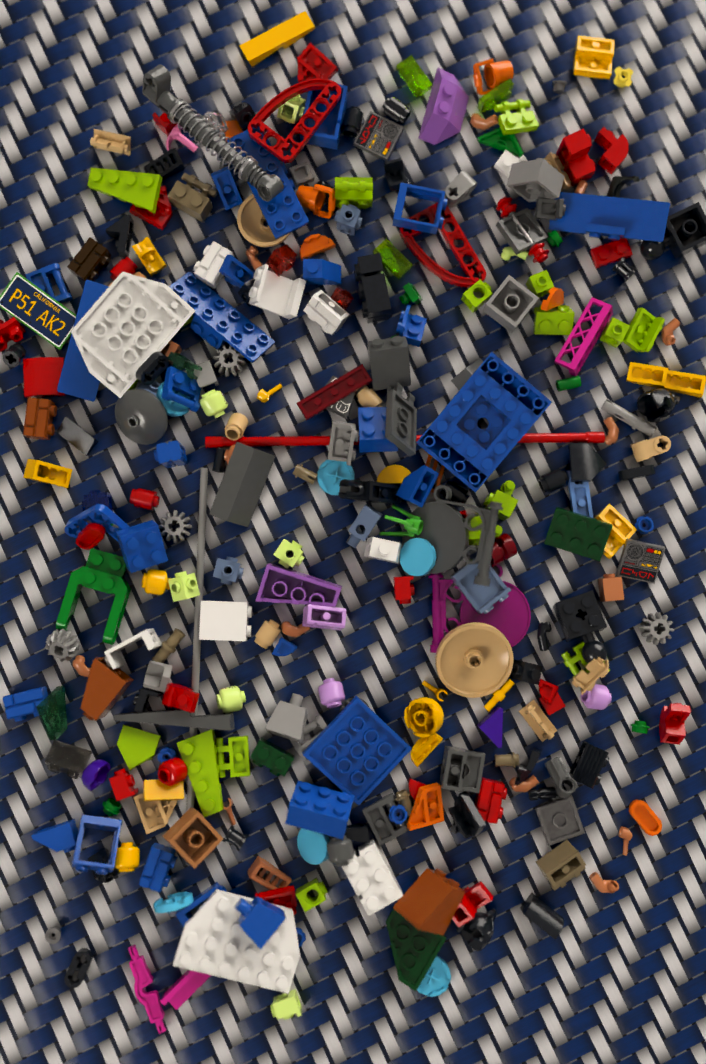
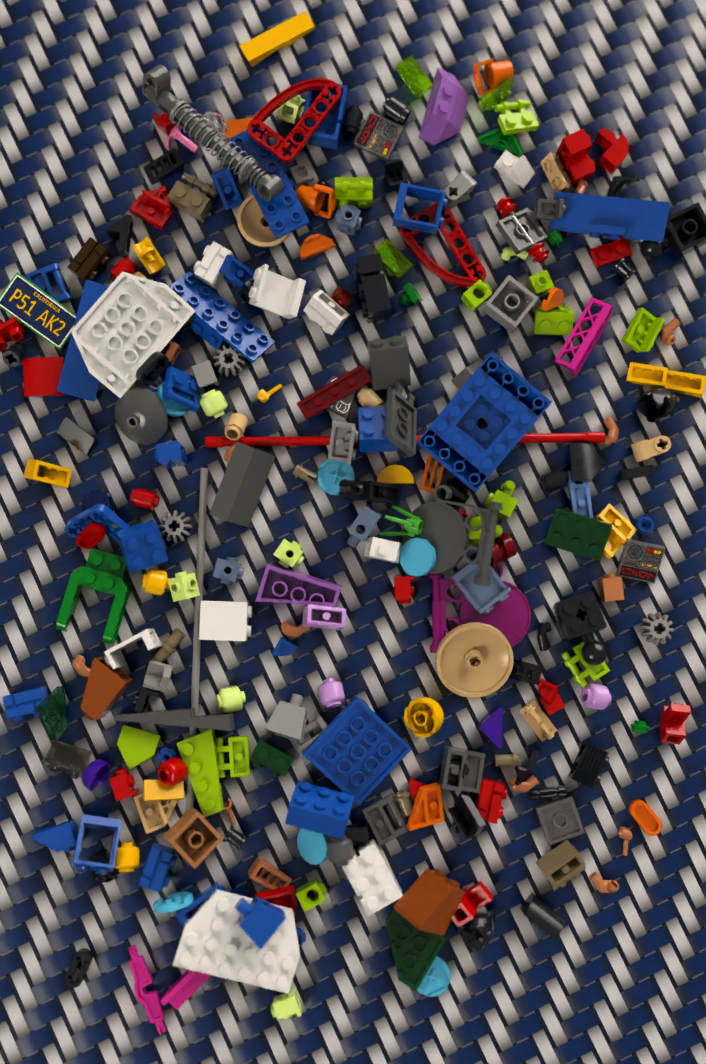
(39, 418): dark orange brick -> none
(51, 937): flat silver piece -> none
(62, 645): light grey gear -> none
(111, 142): tan hinge -> none
(111, 807): green plate -> none
(128, 186): lime wing -> none
(180, 697): red brick -> none
(182, 362): clear green plate -> none
(219, 462): black piece -> none
(242, 114): black bracket -> none
(251, 255): nougat arm -> none
(267, 633): tan brick -> none
(281, 259): clear red brick -> none
(314, 65): red slope -> none
(321, 272): blue slope -> none
(398, 819): blue plate -> none
(411, 326): blue bracket -> none
(417, 485): blue slope -> none
(424, 747): yellow tile -> none
(436, 691): yellow hand -> none
(483, 124): nougat arm -> none
(499, 695): yellow bar -> none
(535, 180): light grey brick -> none
(559, 86): flat silver piece -> none
(560, 776): dark grey piece -> none
(568, 383): green piece -> none
(588, 680): tan hinge -> none
(593, 57): yellow slope -> none
(614, 332): lime brick -> none
(622, 82): light yellow plate -> none
(635, 421): light grey pin -> none

